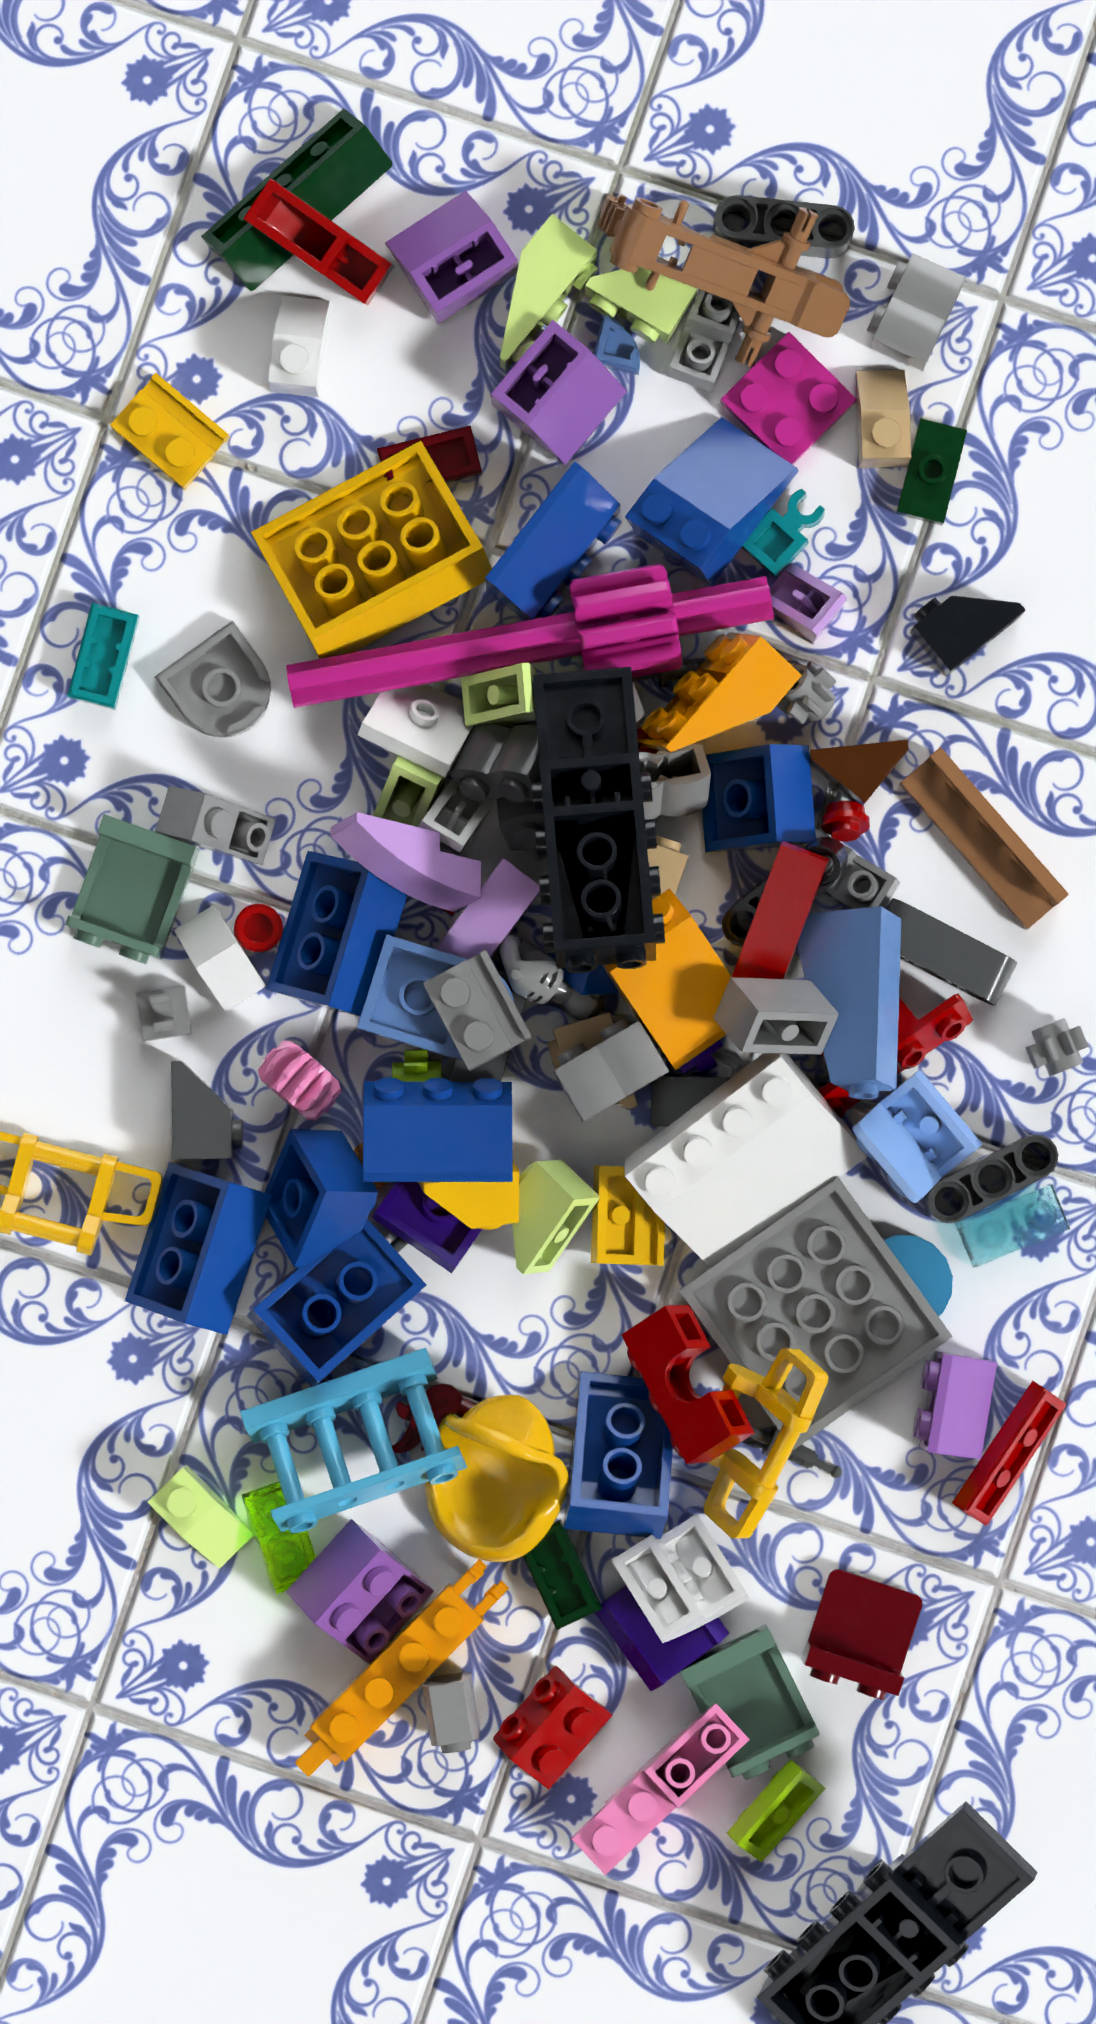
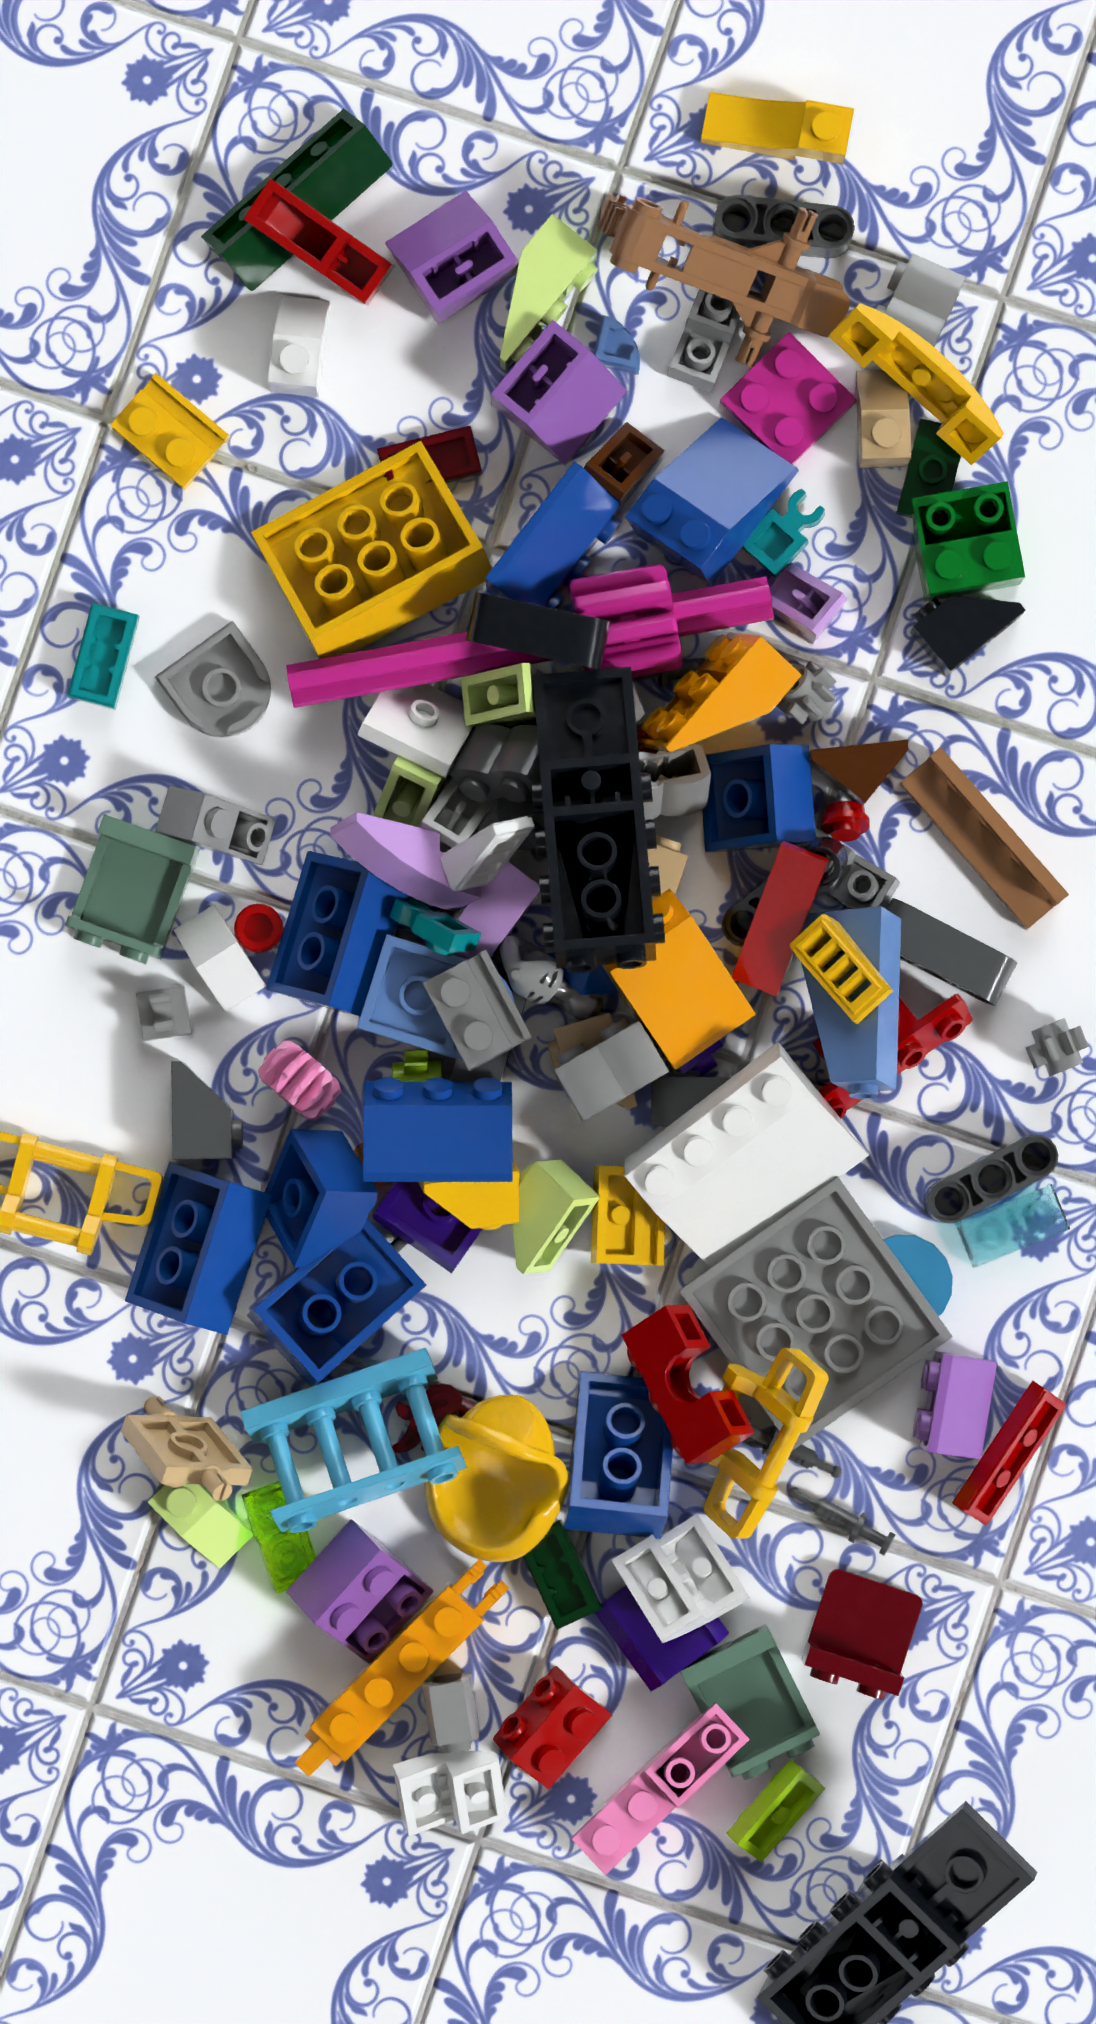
(186, 1449): none -> tan plate
(440, 930): none -> teal plate
(450, 1788): none -> white slope
(484, 854): none -> white slope
(538, 630): none -> black beam
(624, 462): none -> reddish brown slope
(652, 312): yellowish green slope -> none
(775, 1016): light grey brick -> none
(778, 127): none -> yellow slope
(819, 945): none -> yellow slope
(844, 1520): none -> dark grey piece
(915, 1137): light blue bracket -> none
(925, 375): none -> yellow slope
(966, 541): none -> green slope

